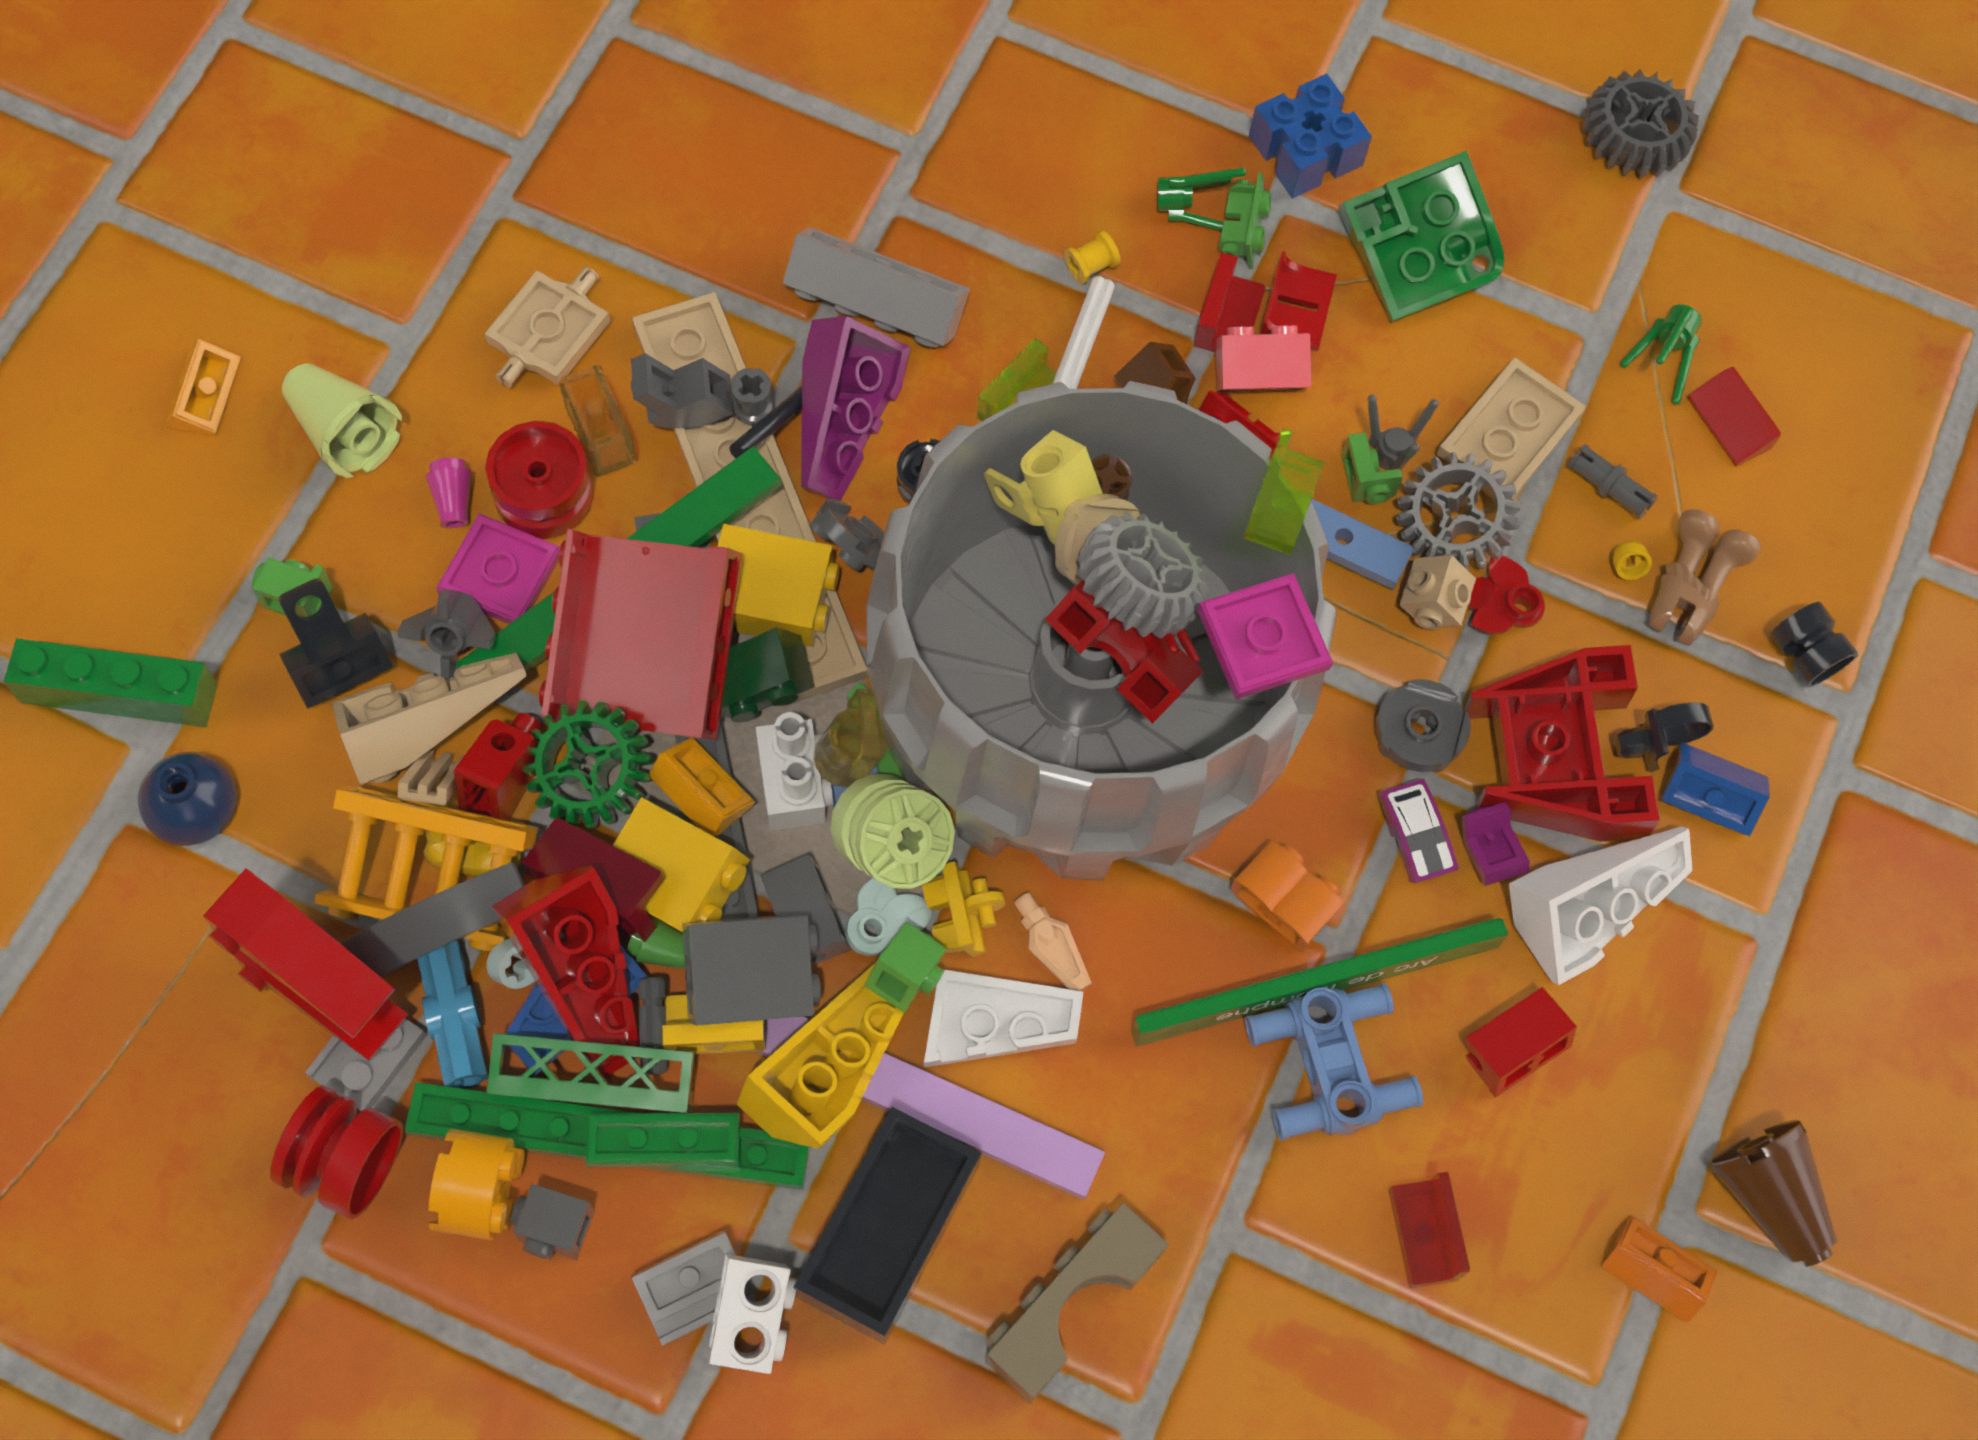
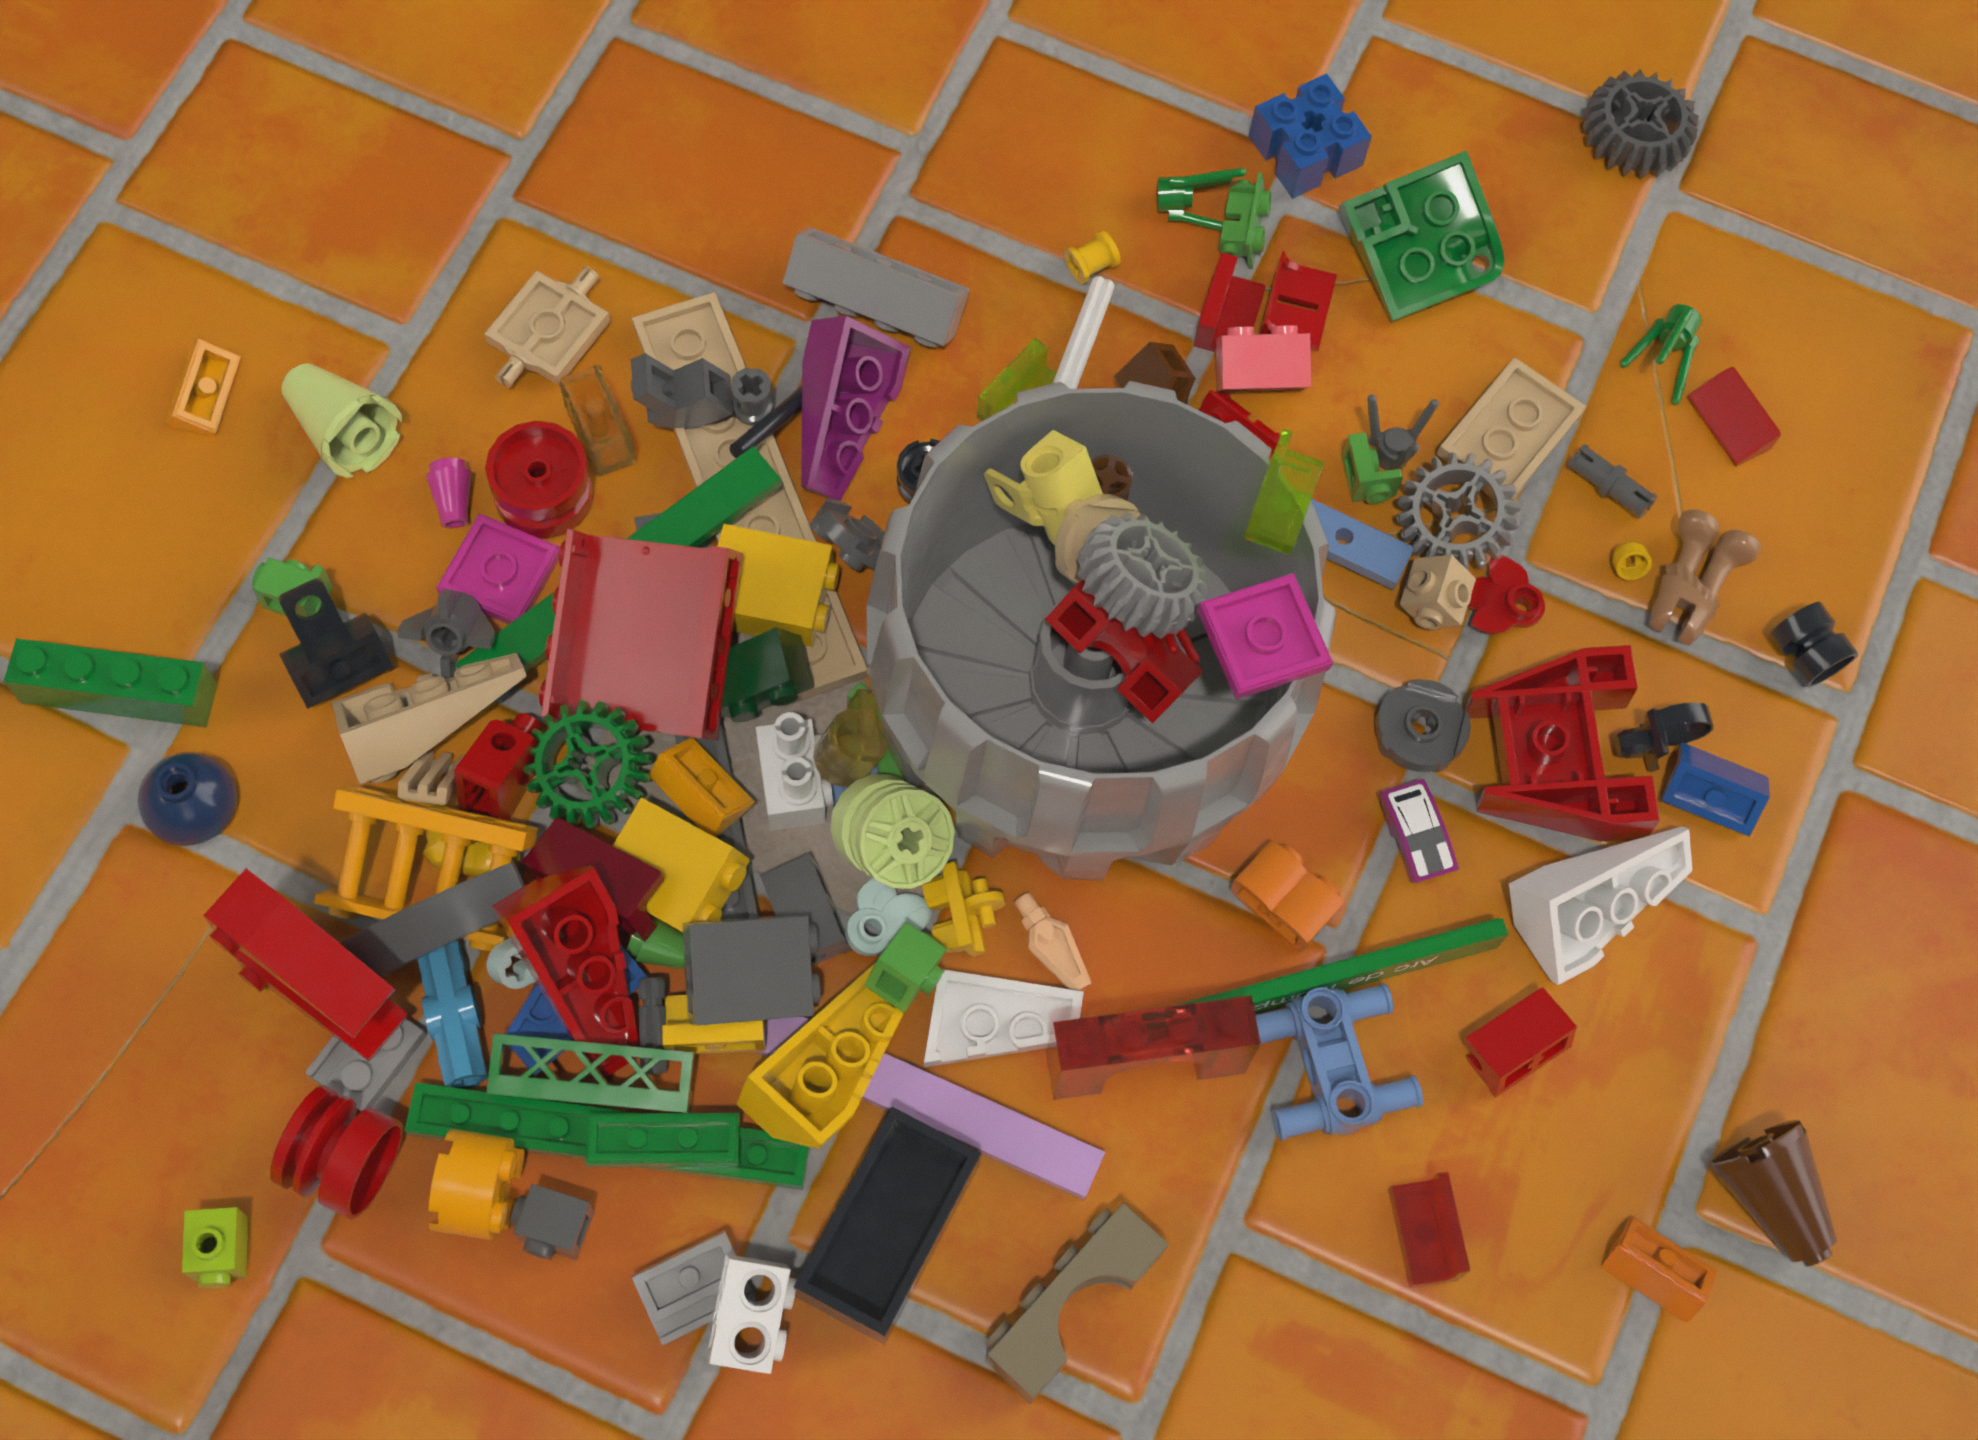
(215, 1246): none -> lime brick
(1213, 1034): none -> clear red arch
(1493, 844): magenta bracket -> none

